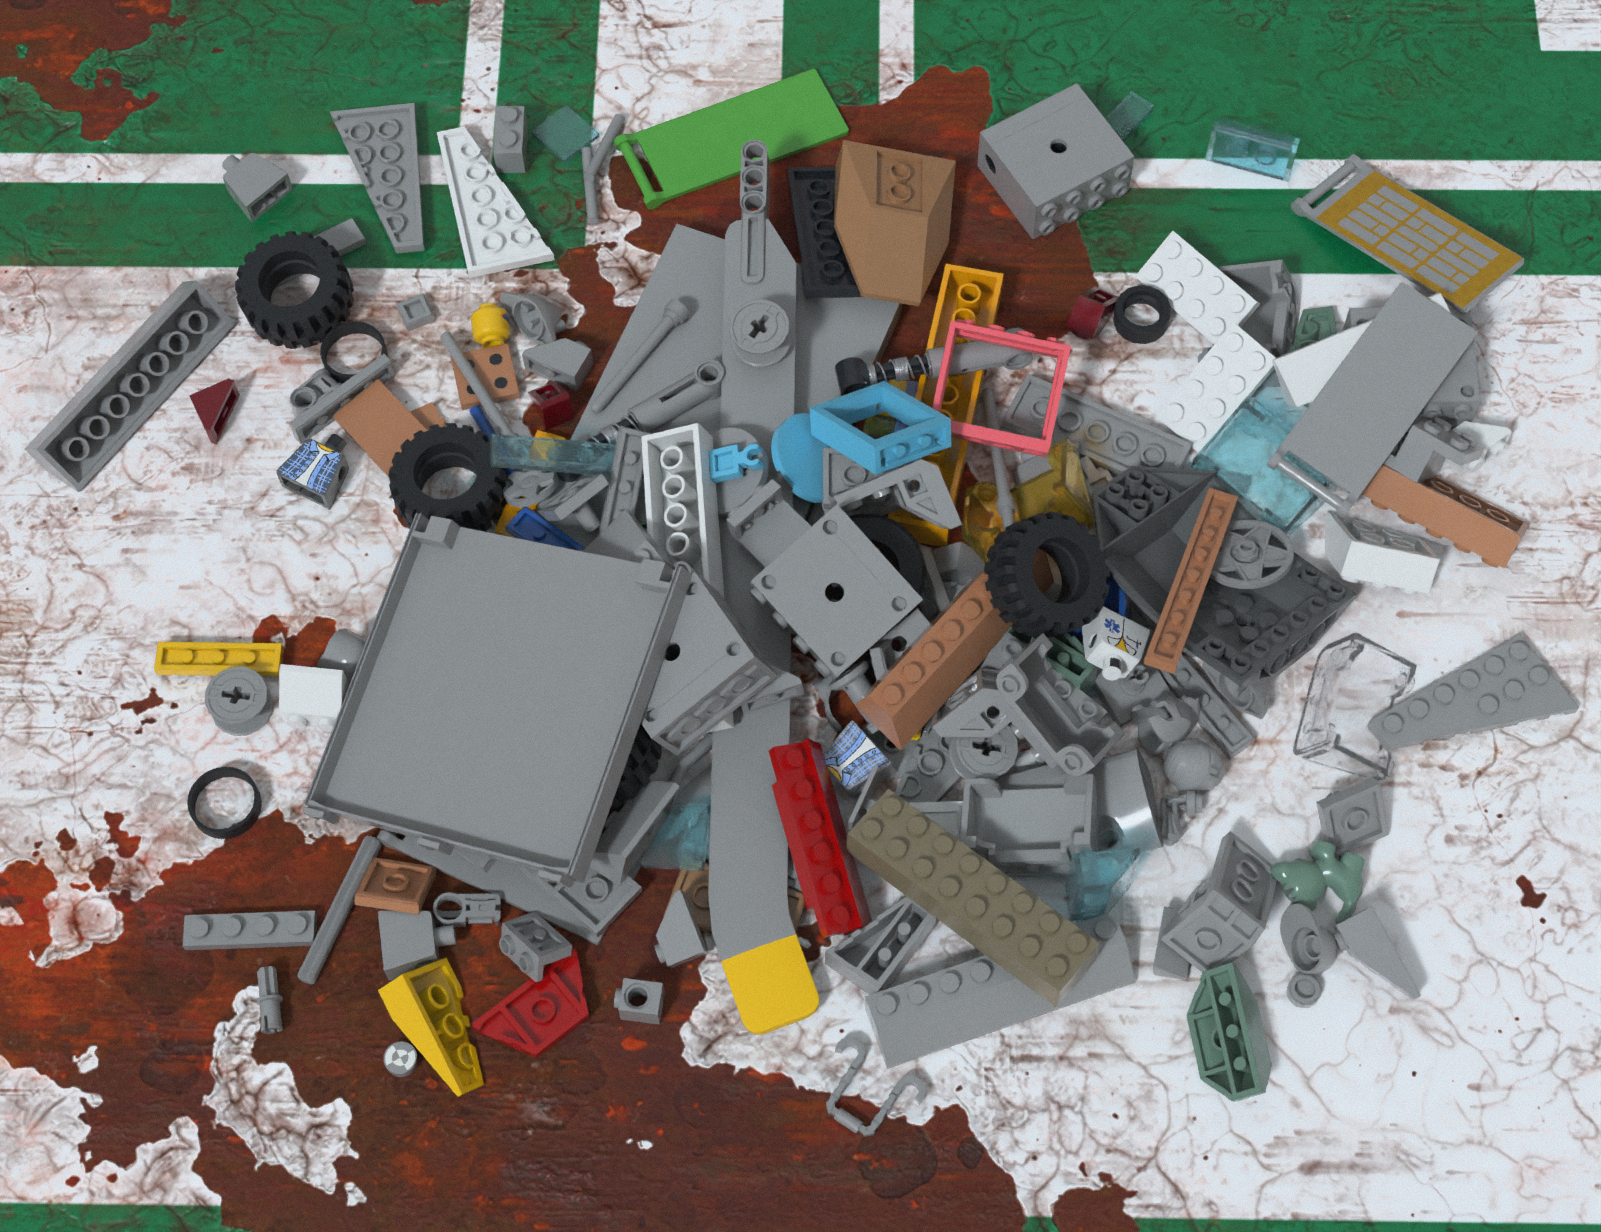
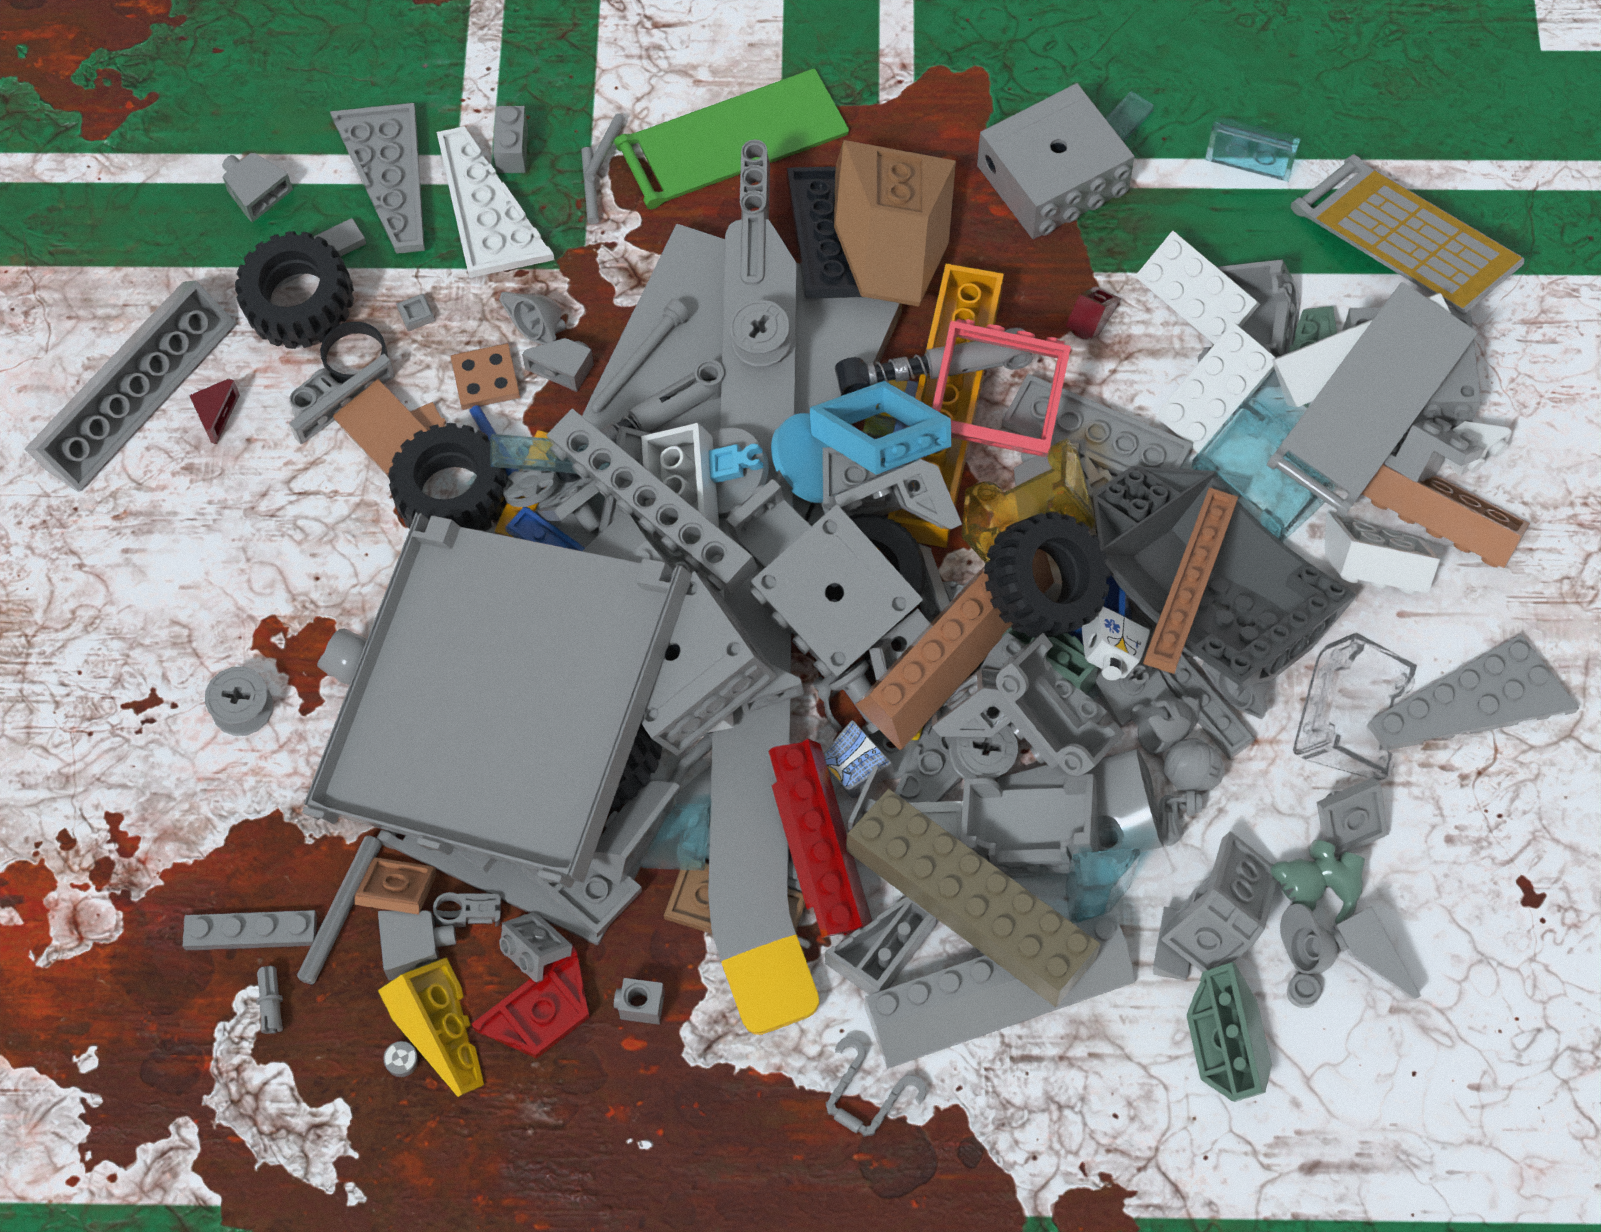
(211, 776): black tyre -> none
(214, 657): yellow plate -> none
(311, 696): white slope -> none
(316, 470): torso -> none
(476, 384): light grey bar -> none
(490, 325): yellow head -> none
(552, 404): dark red slope -> none
(565, 133): clear light blue piece -> none
(576, 431): none -> light grey brick
(679, 933): light grey slope -> none
(957, 562): light grey slope -> none
(1005, 502): light grey bar -> none
(1025, 761): white sticker -> none
(1142, 295): black tyre -> none
(1250, 554): light grey wheel -> none

